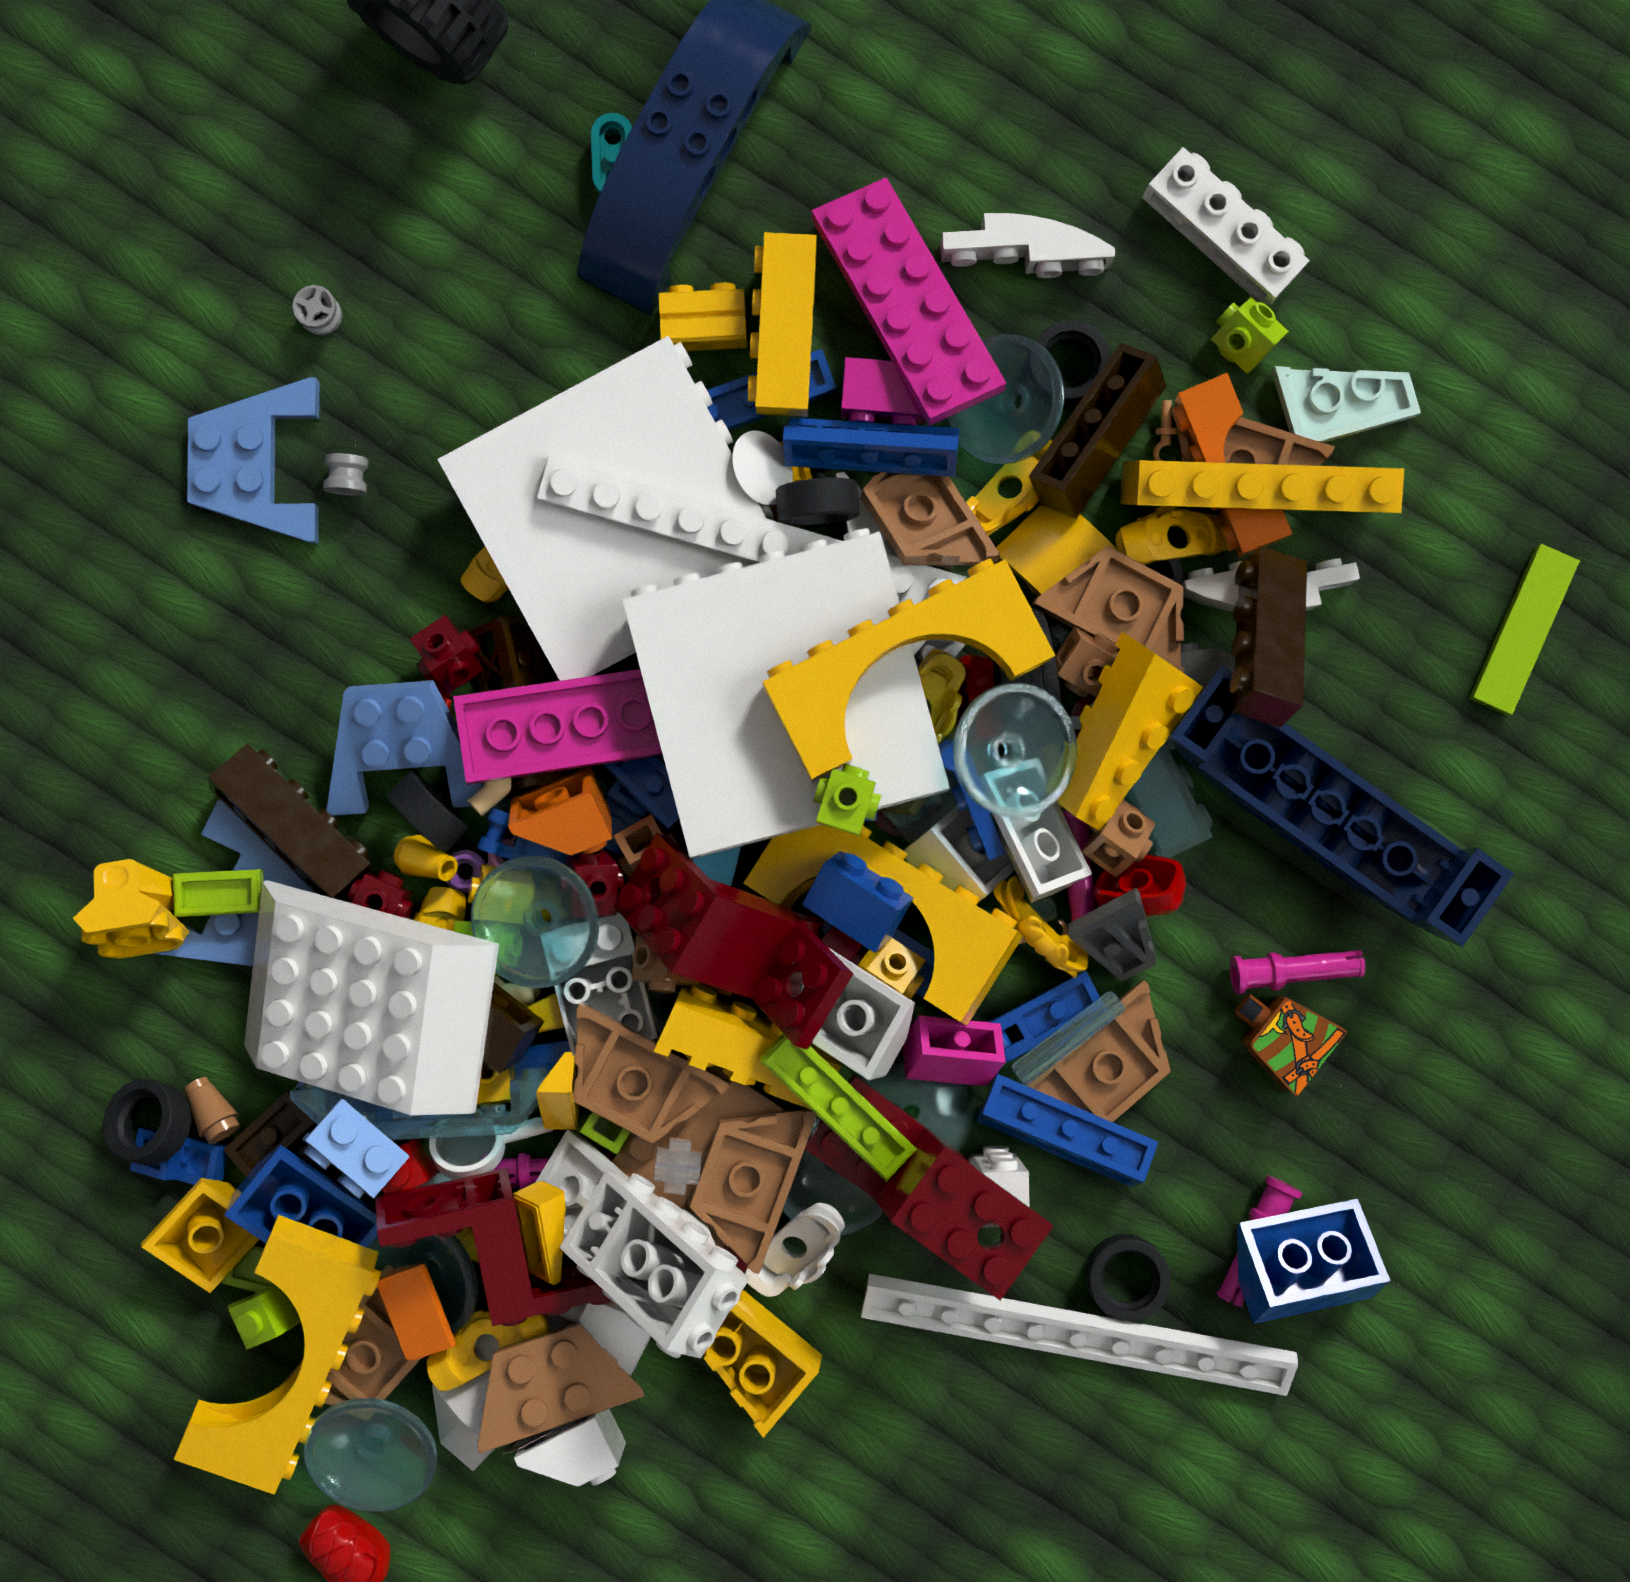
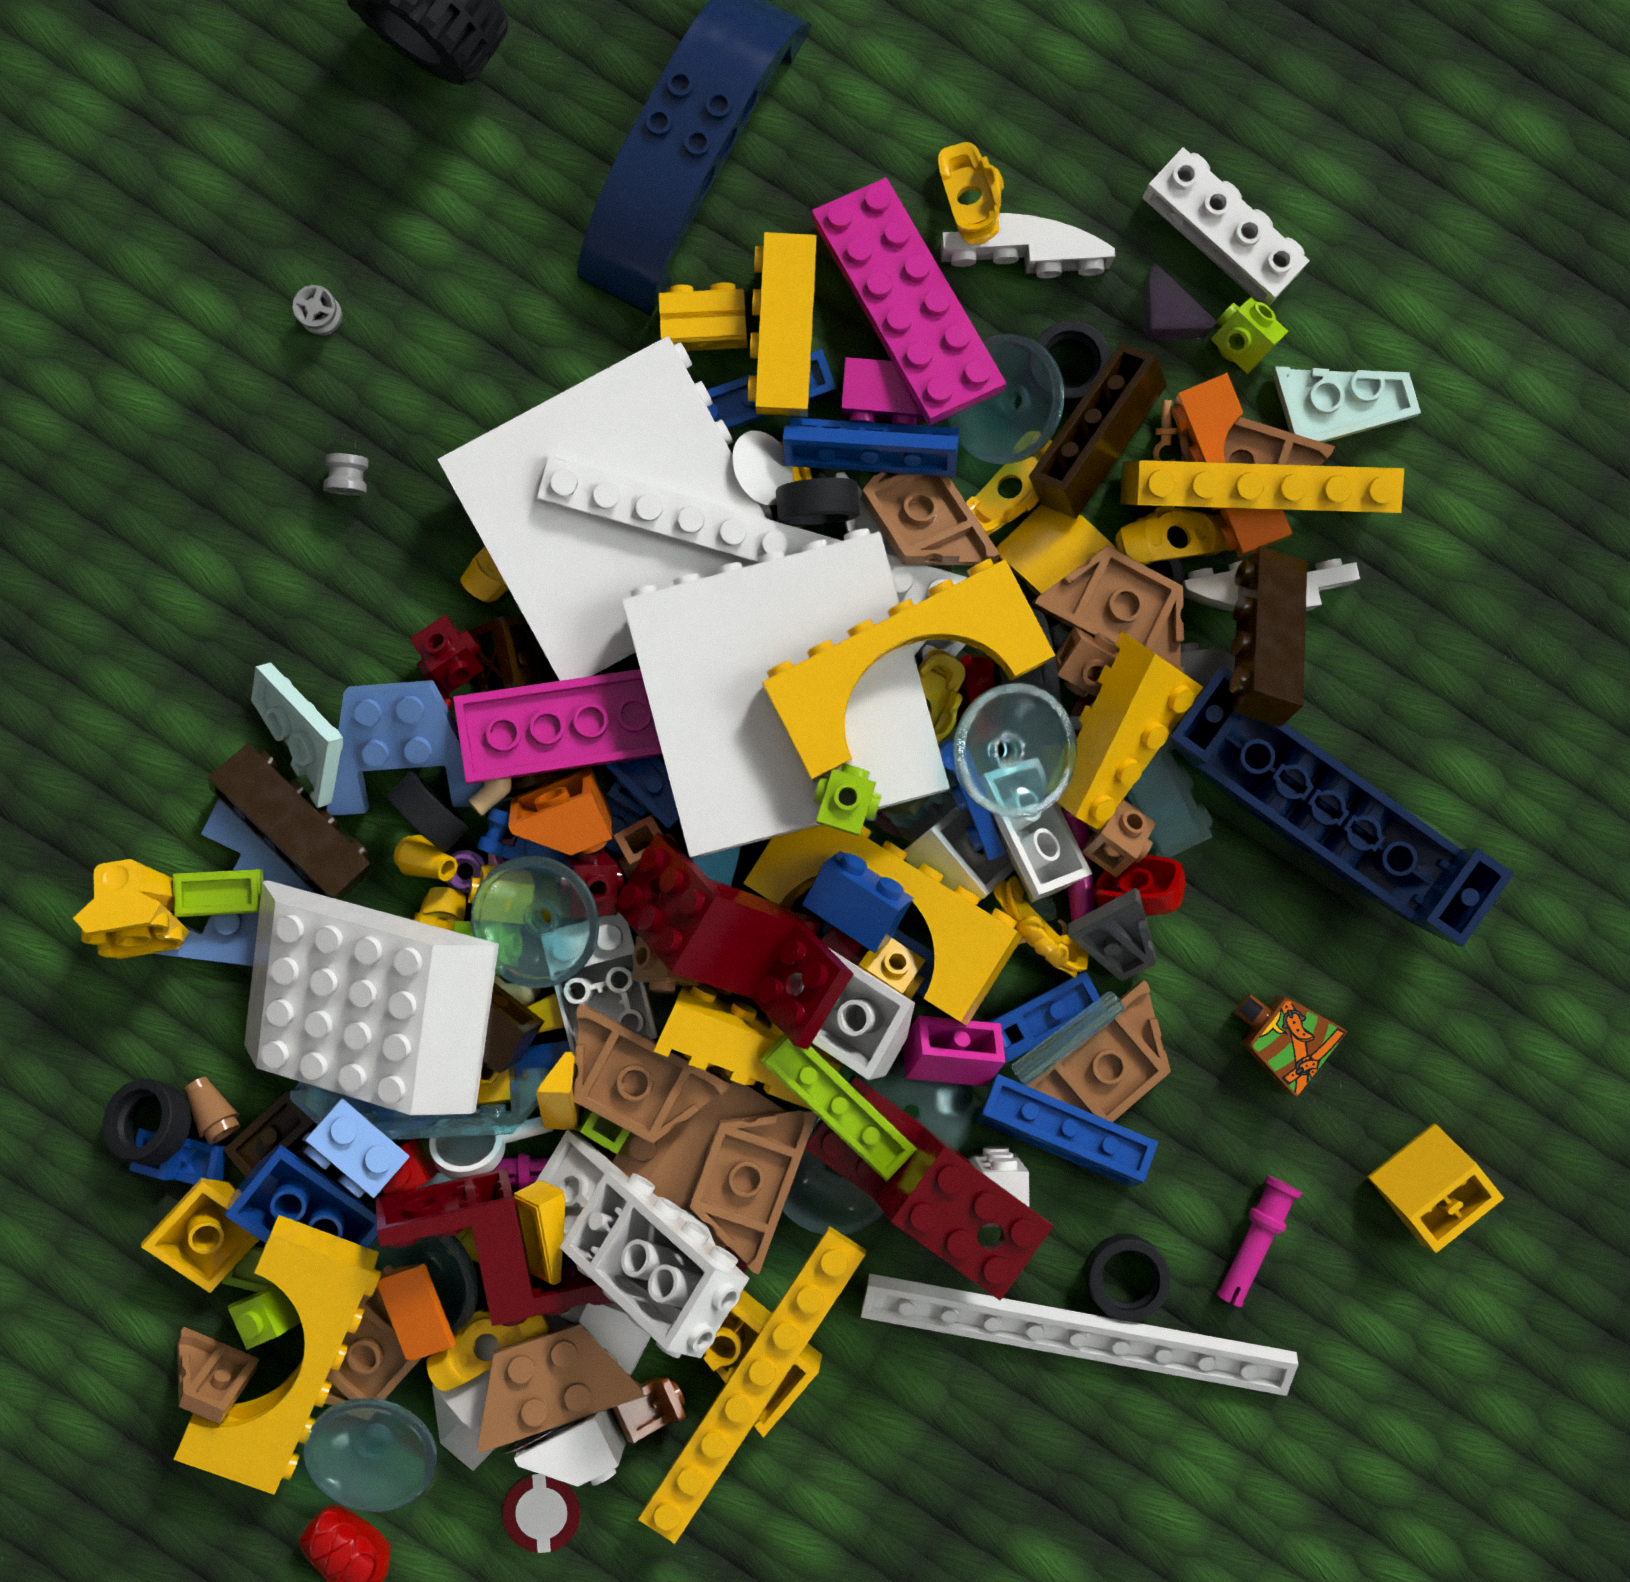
(211, 1374): none -> medium nougat wing
(235, 460): medium blue wing -> none
(310, 737): none -> light aqua wing
(386, 885): dark red brick -> none
(541, 1513): none -> sticker
(603, 153): teal plate -> none
(646, 1414): none -> dark orange bracket
(677, 1166): clear gear -> none
(752, 1384): none -> yellow plate
(820, 1231): white piece -> none
(966, 170): none -> yellow piece
(1171, 311): none -> clear purple slope
(1276, 970): dark pink pin -> none
(1308, 1261): blue slope -> none
(1435, 1188): none -> yellow slope
(1524, 629): lime tile -> none

